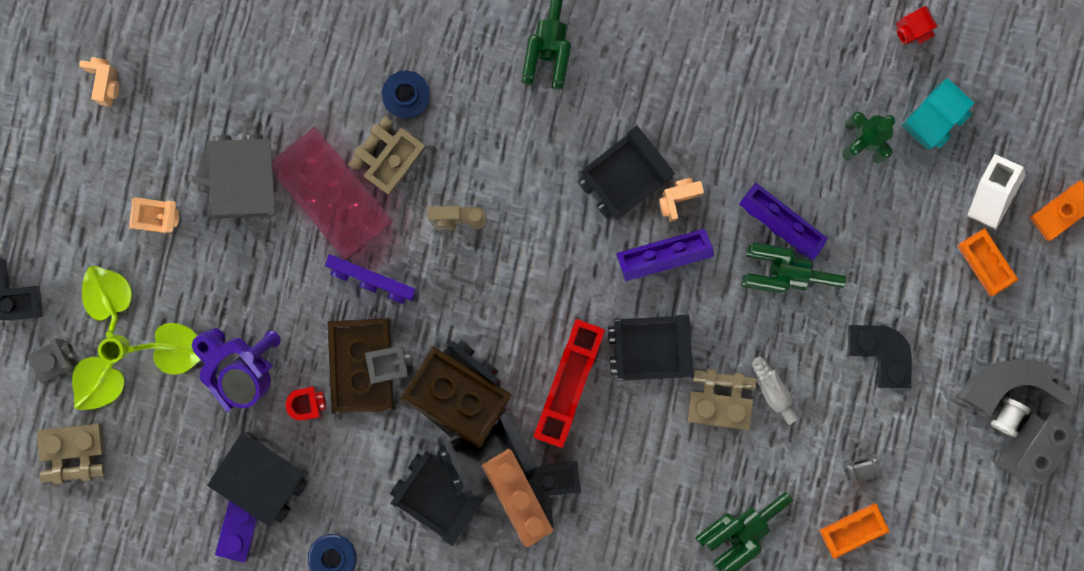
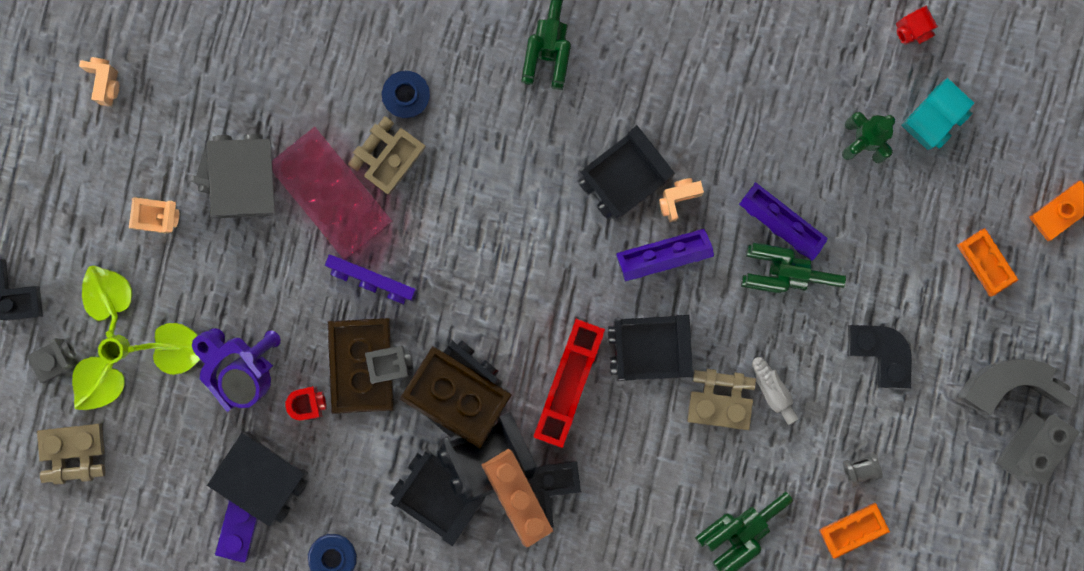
(447, 217): dark tan plate -> none
(996, 191): white slope -> none
(1010, 417): white bush -> none

